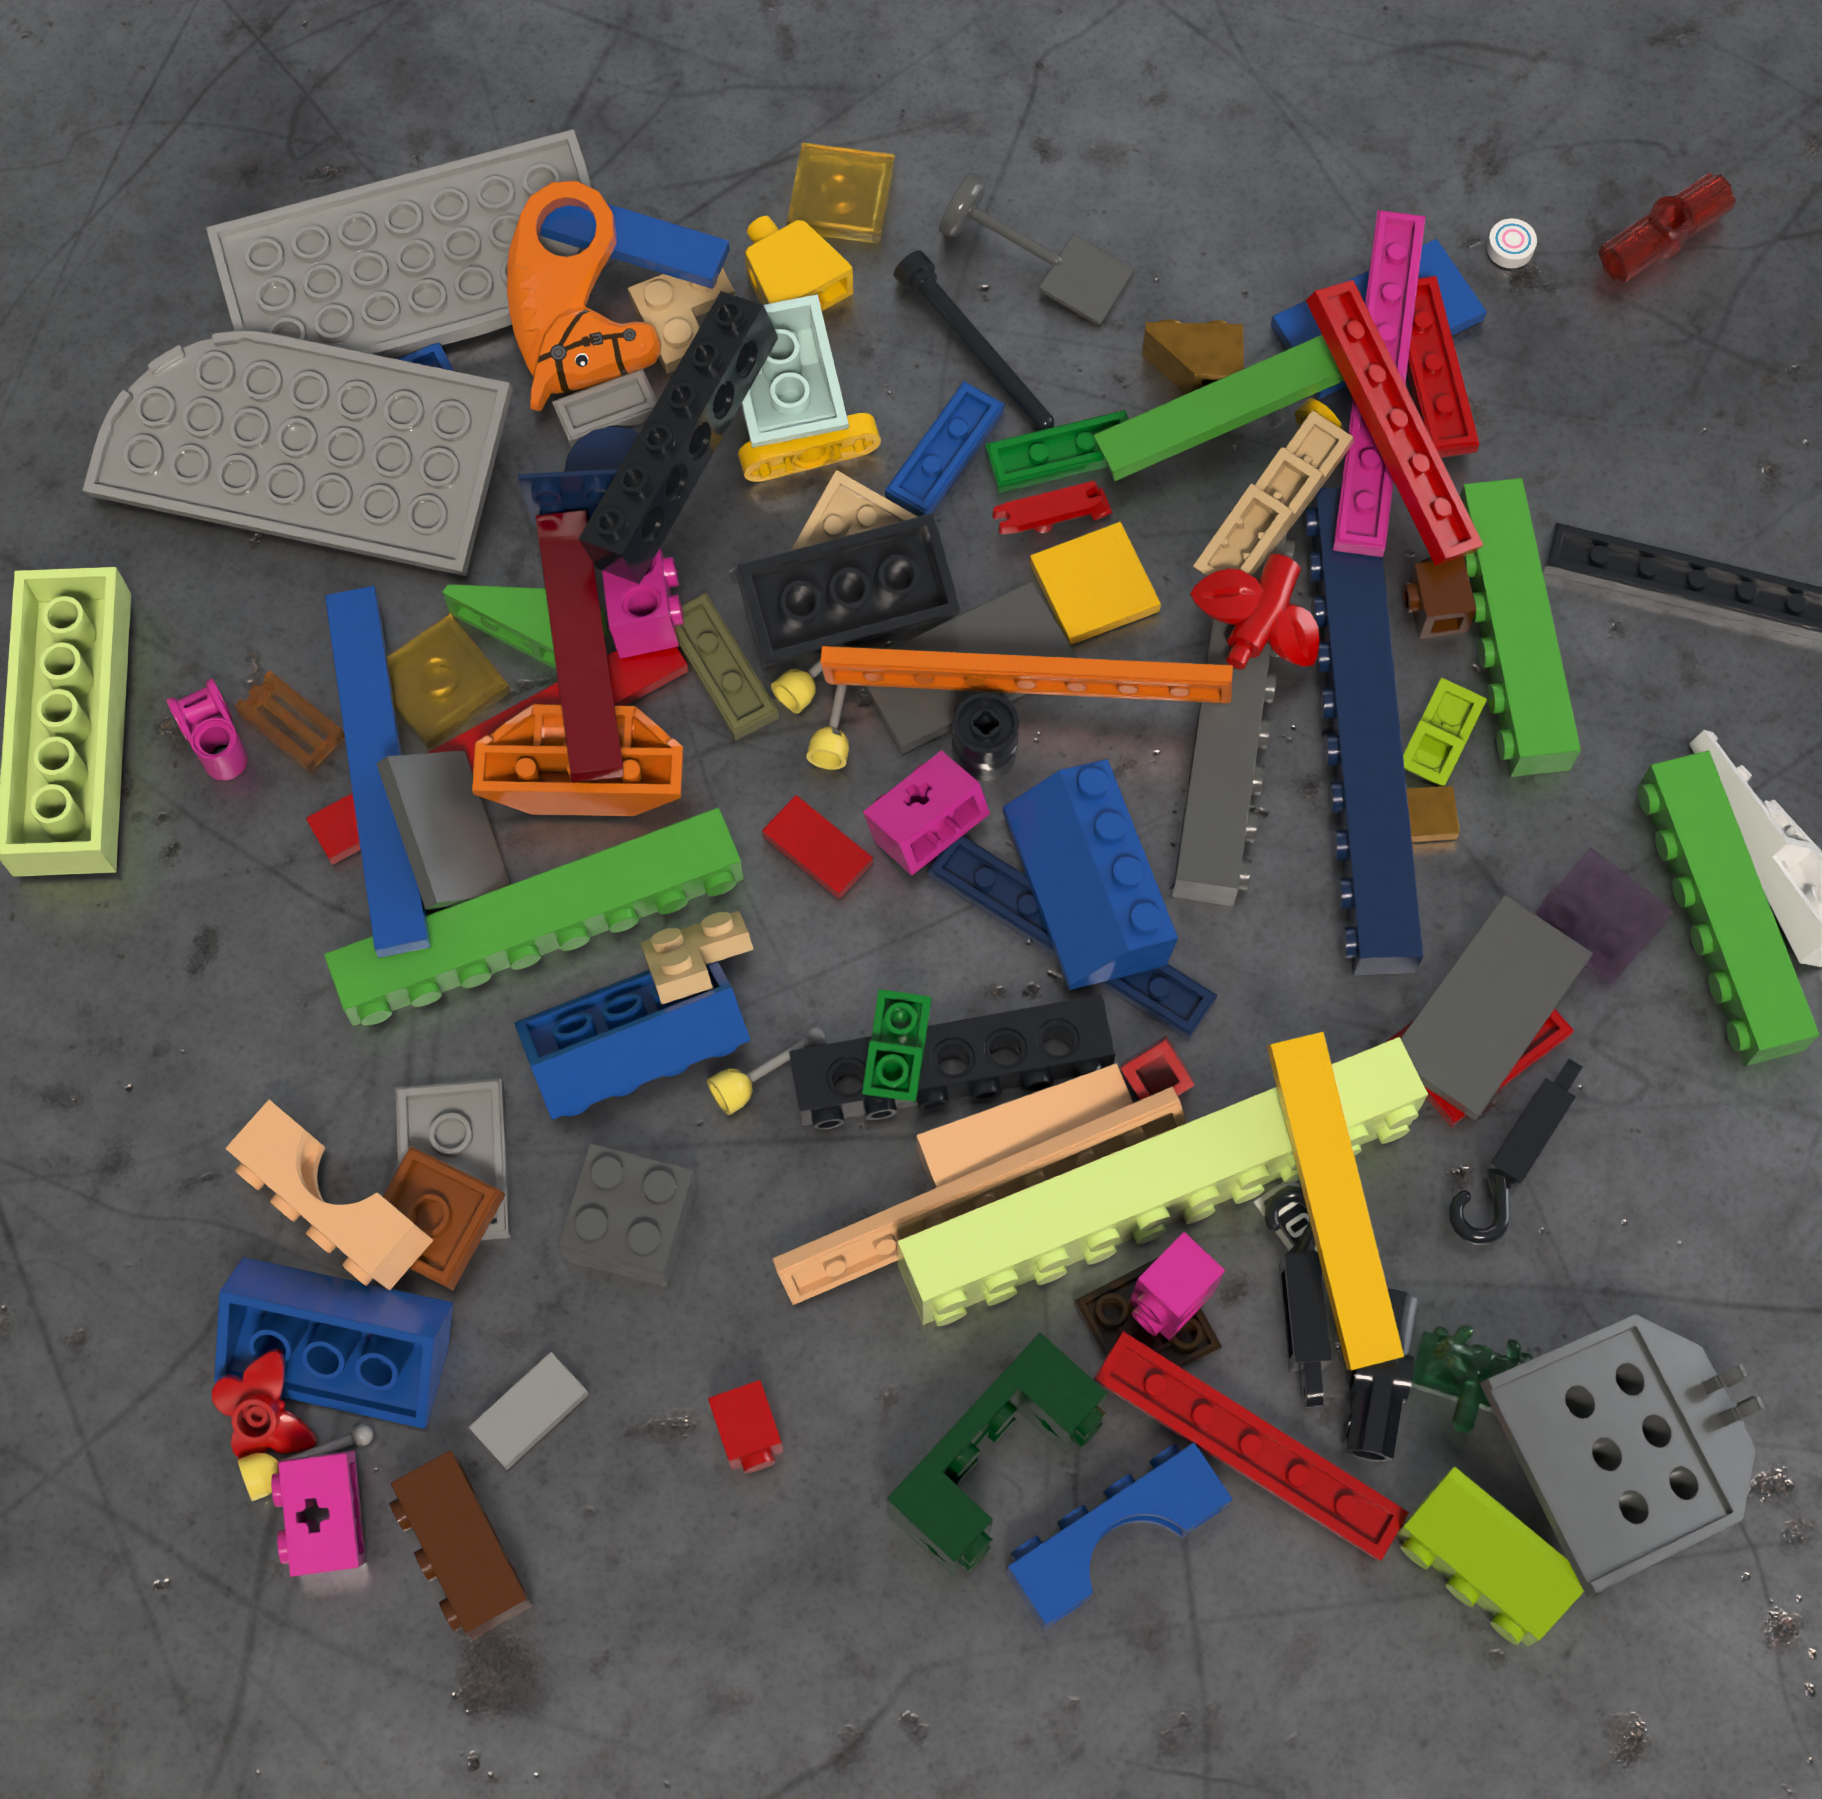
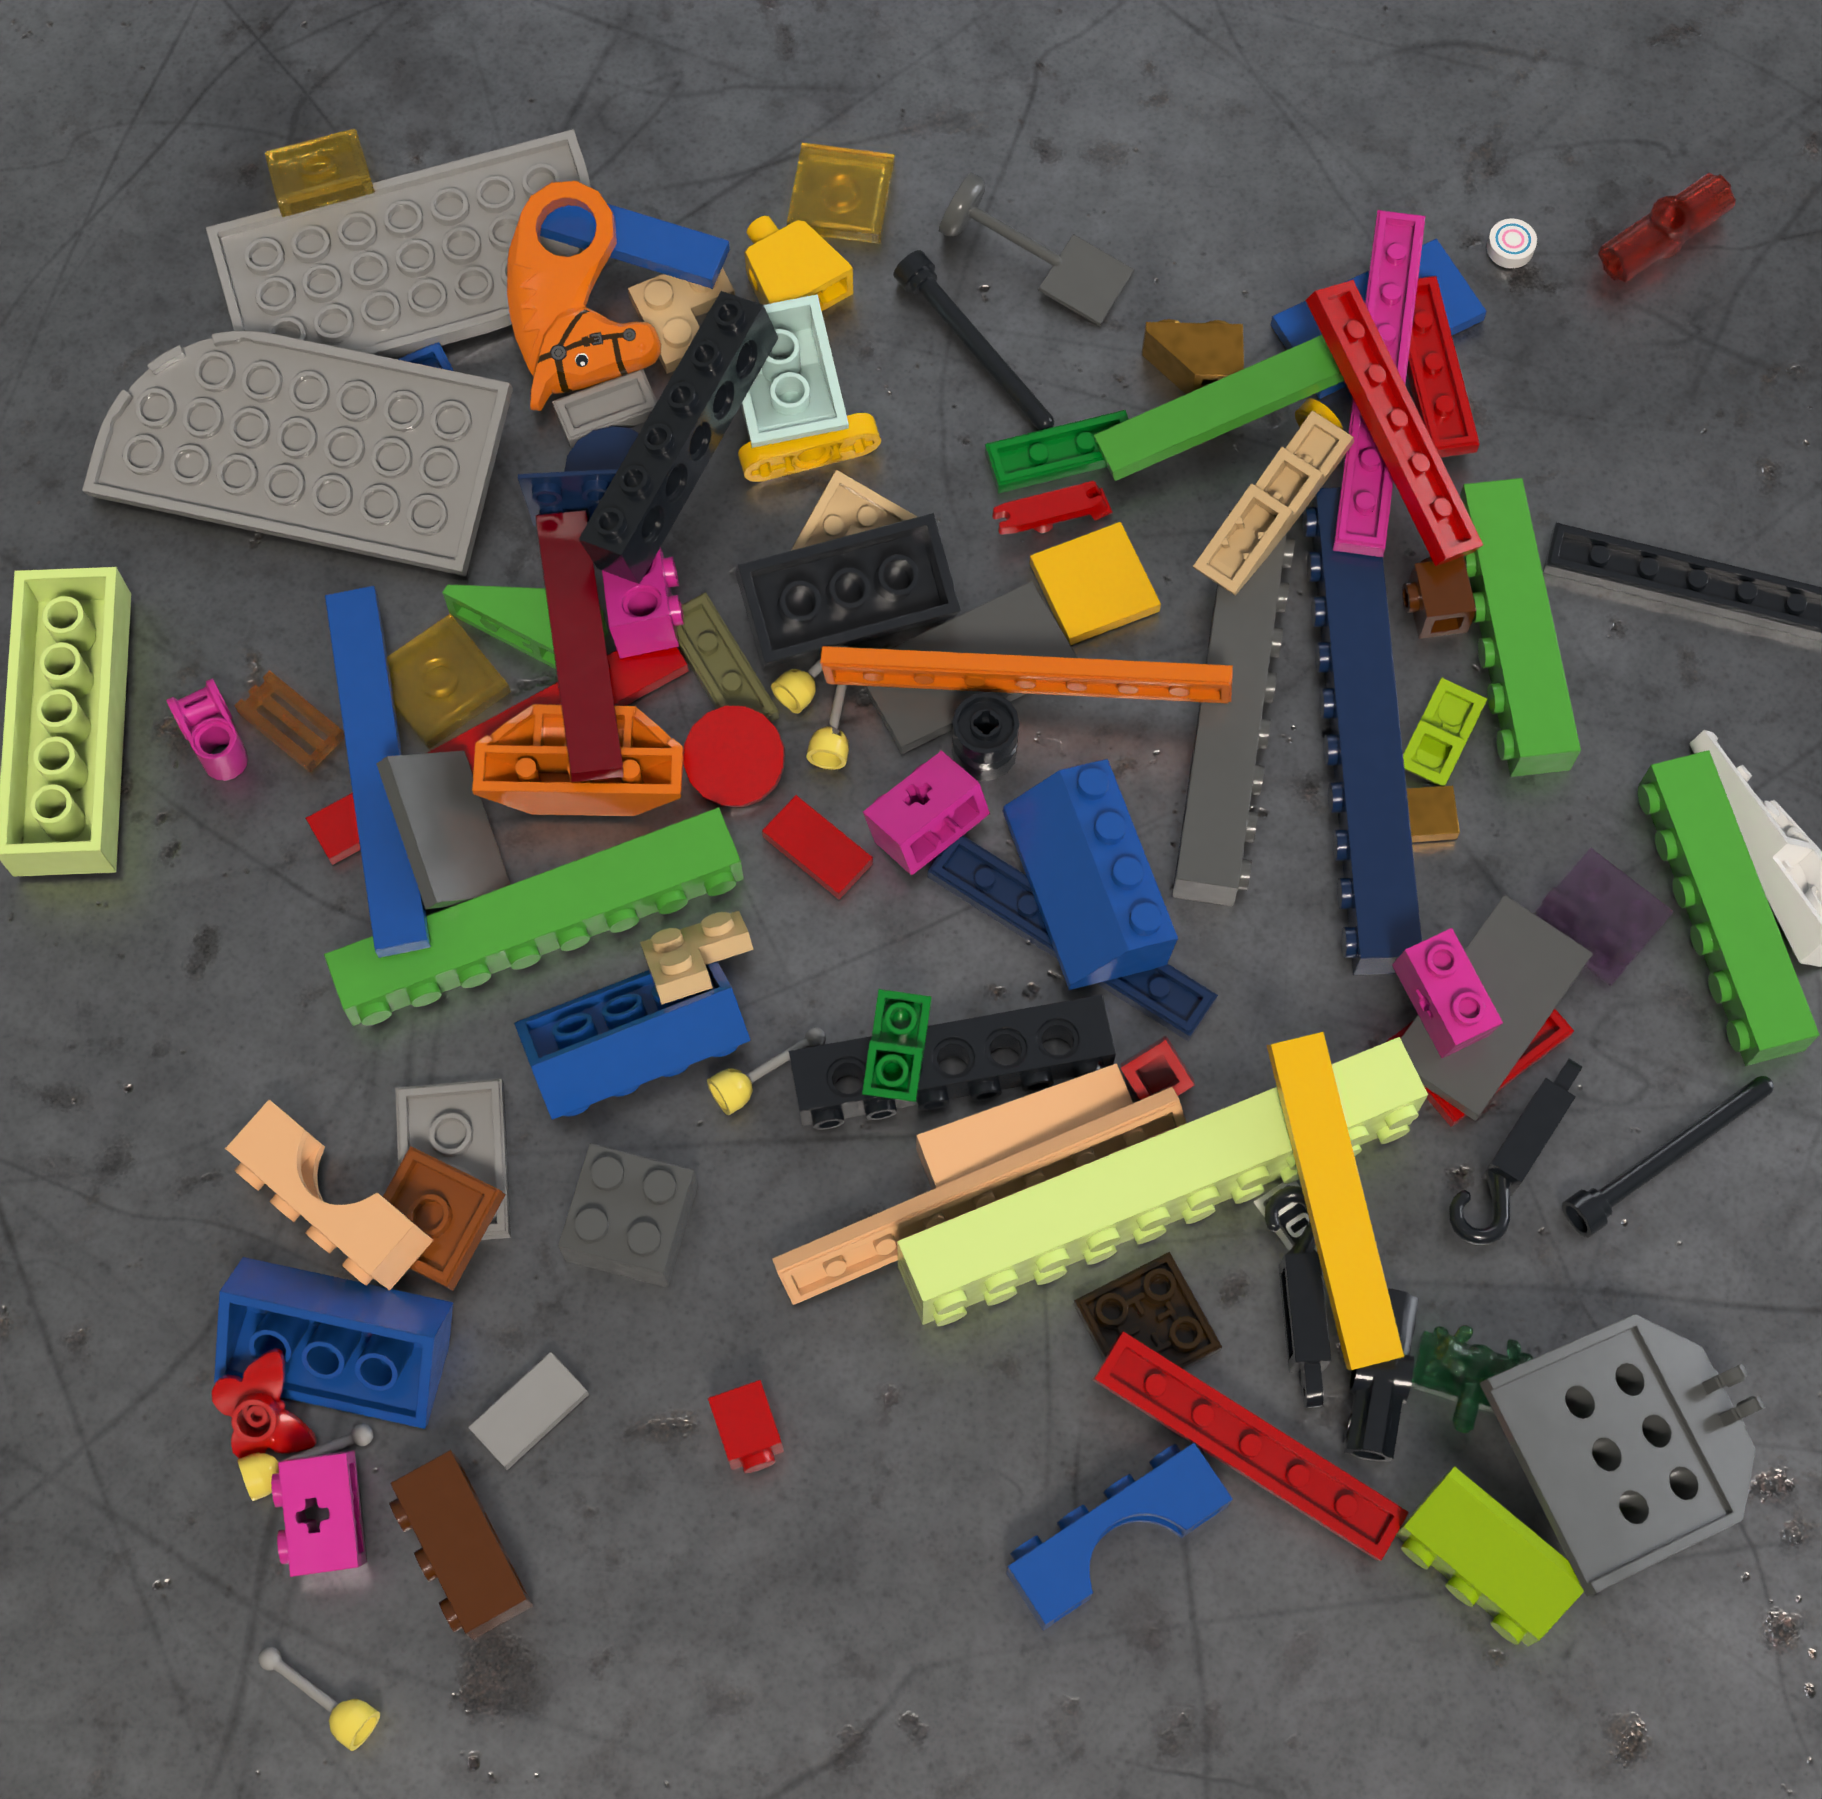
(319, 172): none -> clear yellow tile
(349, 1720): none -> hinge
(734, 756): none -> red tile
(944, 450): blue tile -> none
(1045, 1391): dark green plate -> none
(1175, 1287): dark pink brick -> none
(1260, 612): red plant -> none
(1447, 993): none -> dark pink brick
(1590, 1209): none -> black piece

